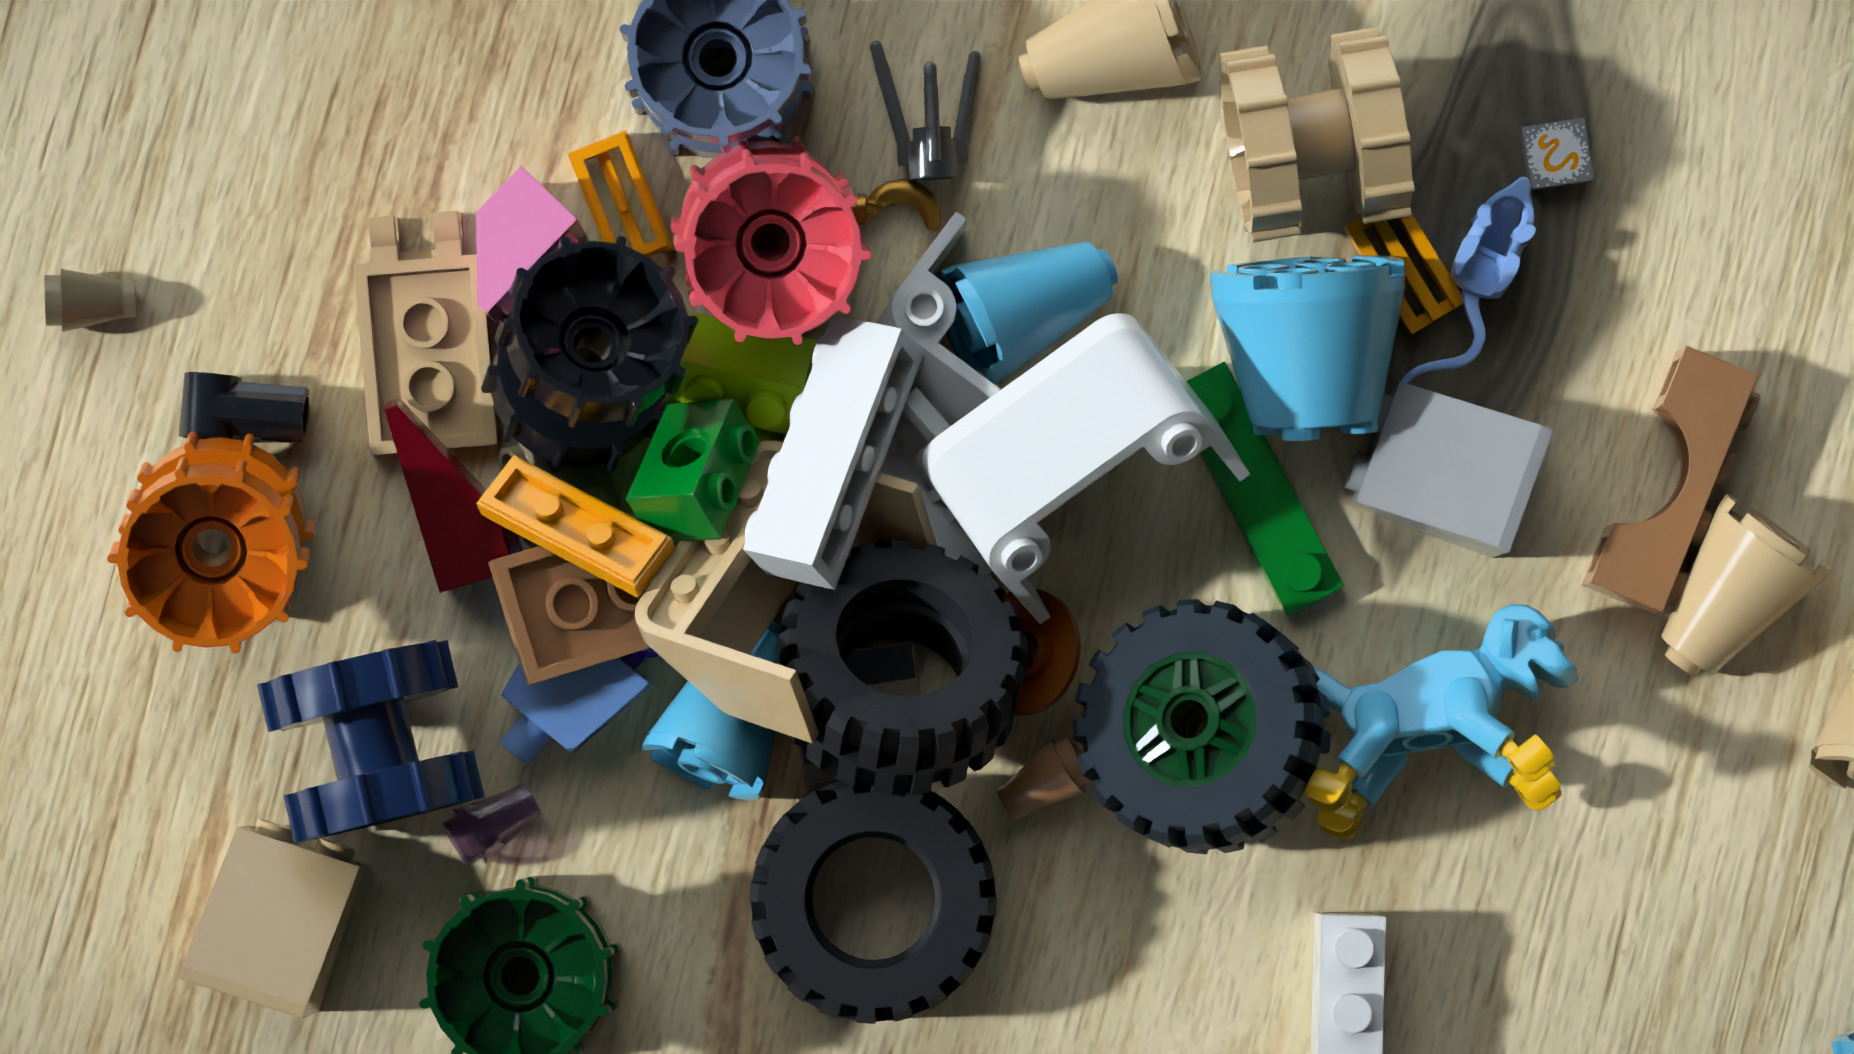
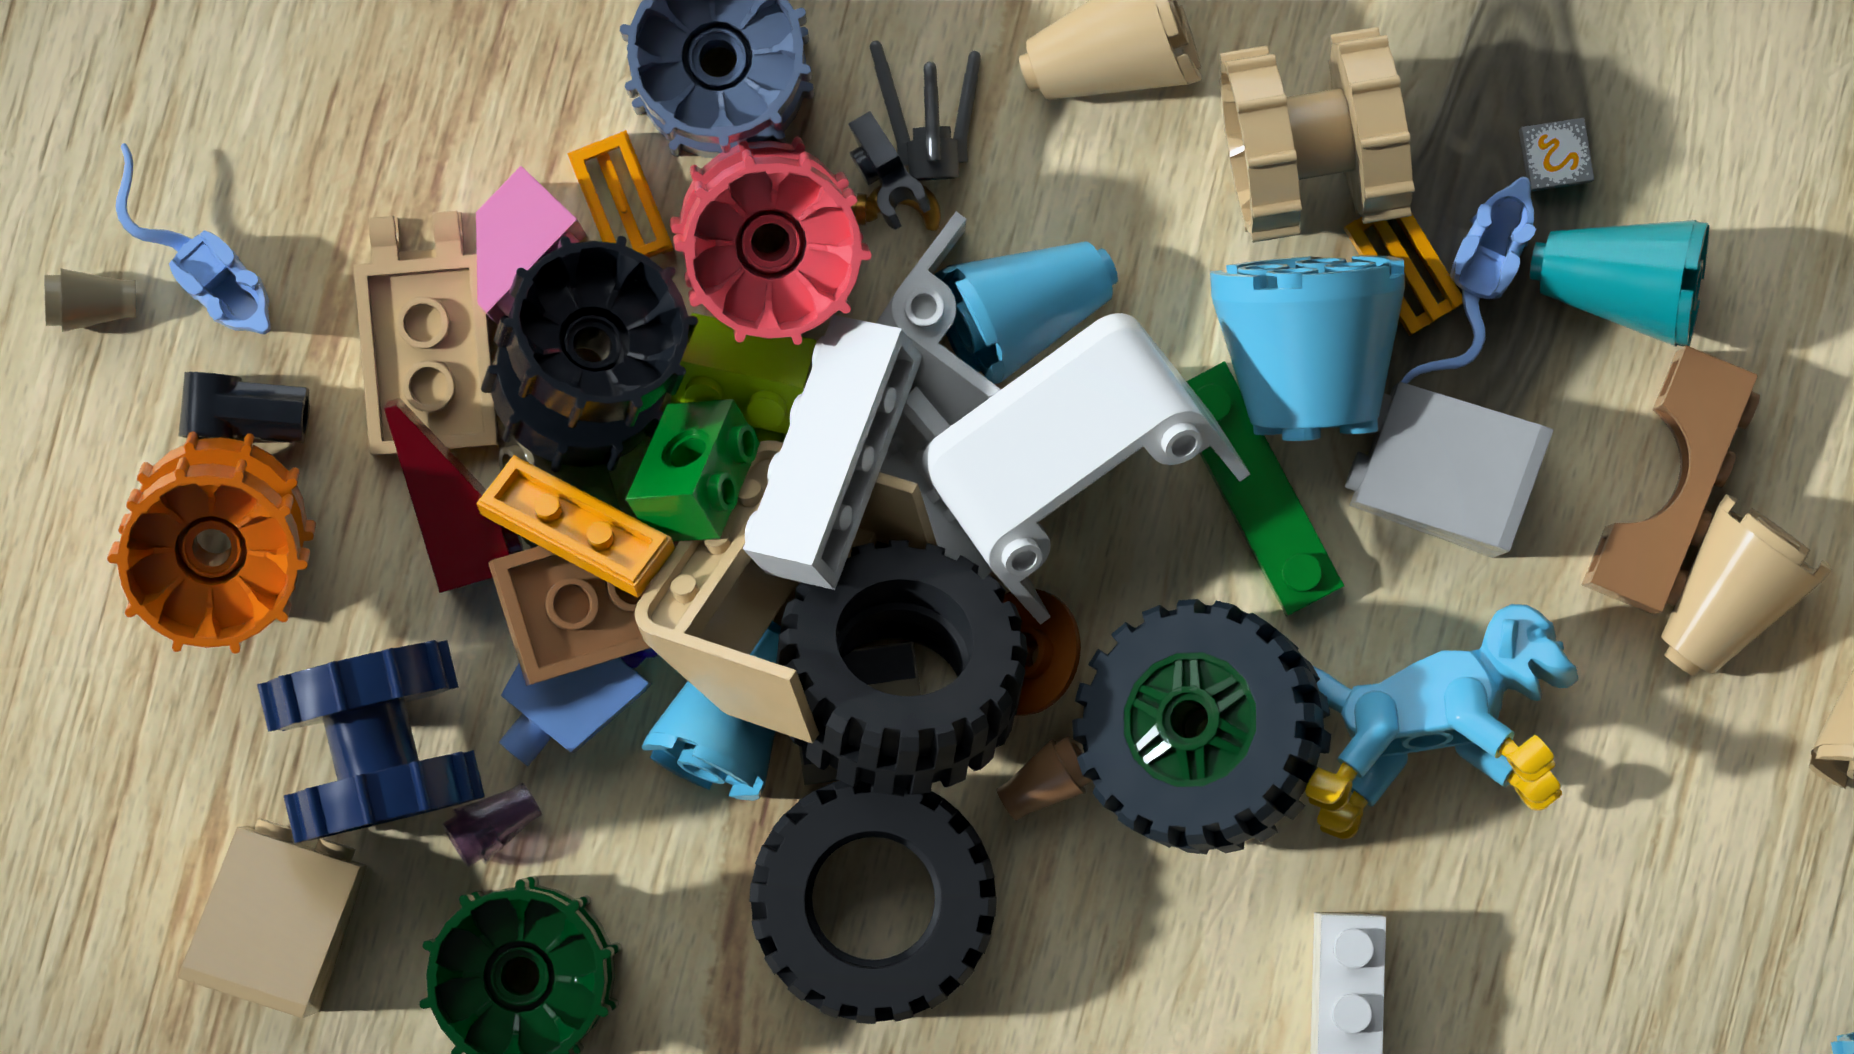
(205, 268): none -> light blue animal
(879, 161): none -> black plate
(1629, 274): none -> teal cone

